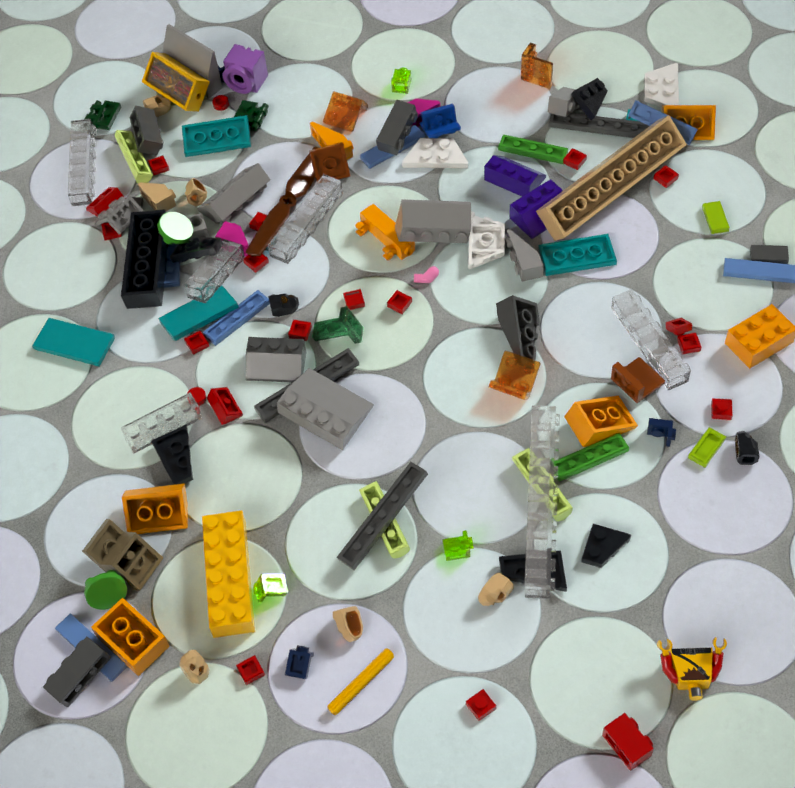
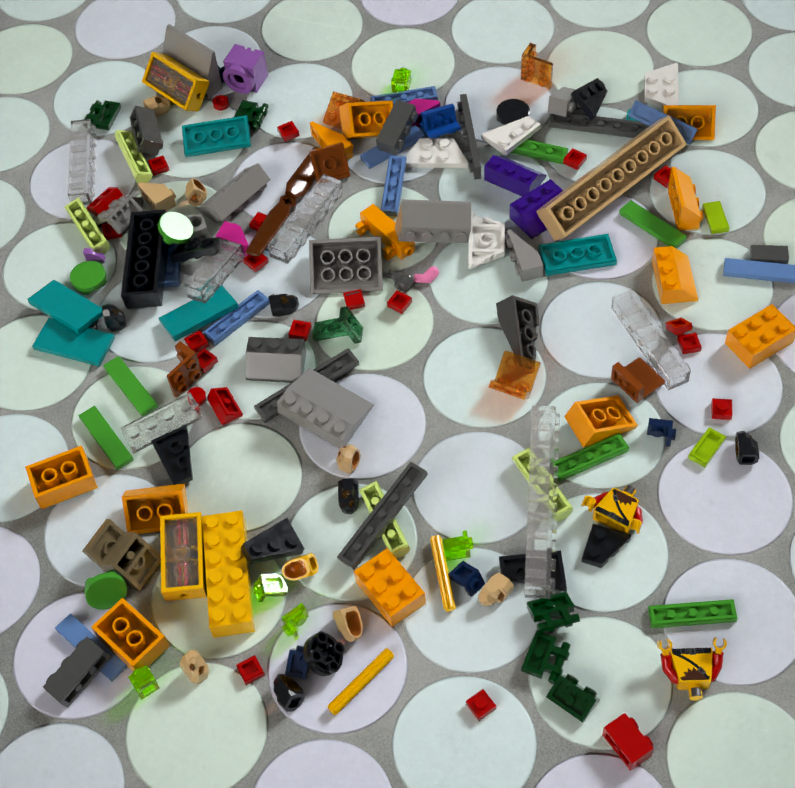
(61, 477): none -> light orange brick
(66, 306): none -> teal tile
(87, 226): none -> yellowish green brick
(88, 277): none -> bright green tile
(93, 256): none -> medium lavender tile
(106, 437): none -> bright green tile
(113, 317): none -> black rock
(130, 386): none -> bright green tile
(141, 678): none -> clear neon green brick
(182, 557): none -> brick
(186, 371): none -> dark orange bracket
(206, 360): none -> red plate
(273, 544): none -> black wing
(288, 131): none -> red plate
(288, 693): none -> black rock
(294, 618): none -> clear neon green bracket
(300, 567): none -> rock
(323, 654): none -> black tile
(346, 265): none -> light grey slope
(348, 458): none -> tan rock
(348, 495): none -> black rock
(364, 119): none -> light orange slope
(389, 587): none -> light orange brick
(393, 185): none -> medium blue tile
(402, 280): none -> dark grey piece
(427, 93): none -> medium blue tile
(442, 573): none -> yellow axle
(467, 577): none -> dark blue bracket
(470, 141): none -> dark grey plate
(511, 135): none -> white wing
(512, 110): none -> black tile
(539, 654): none -> dark green plate
(545, 609): none -> dark green plate
(573, 697): none -> dark green bracket
(616, 509): none -> torso
(652, 224): none -> bright green tile
(673, 276): none -> light orange slope
(683, 201): none -> light orange slope
(692, 613): none -> bright green tile

